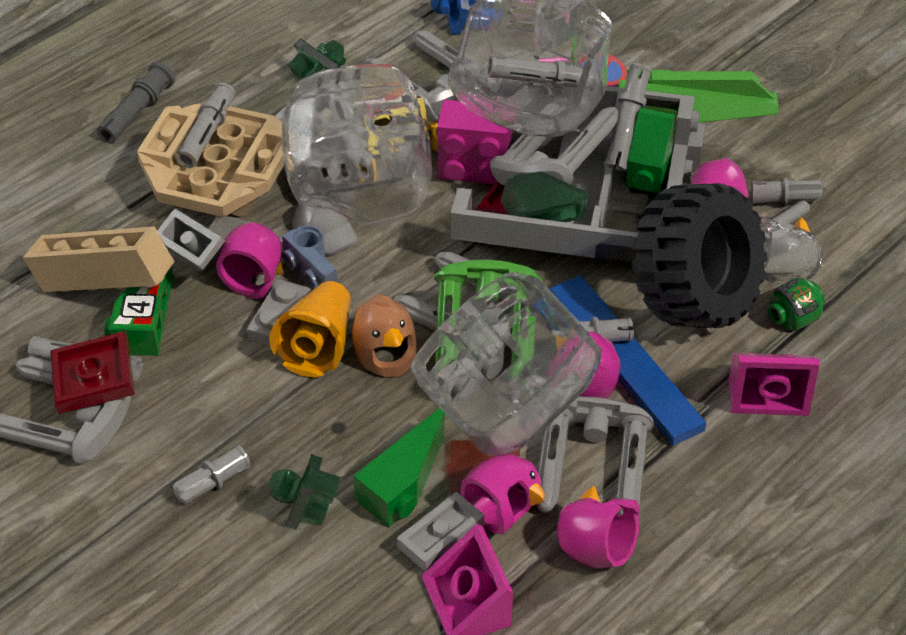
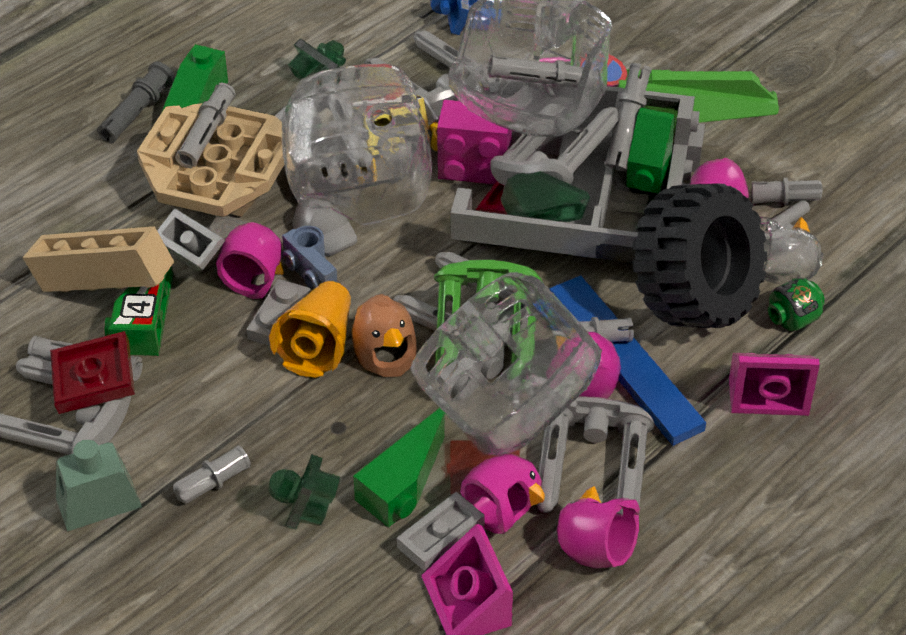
(93, 485): none -> sand green torso
(197, 77): none -> green slope

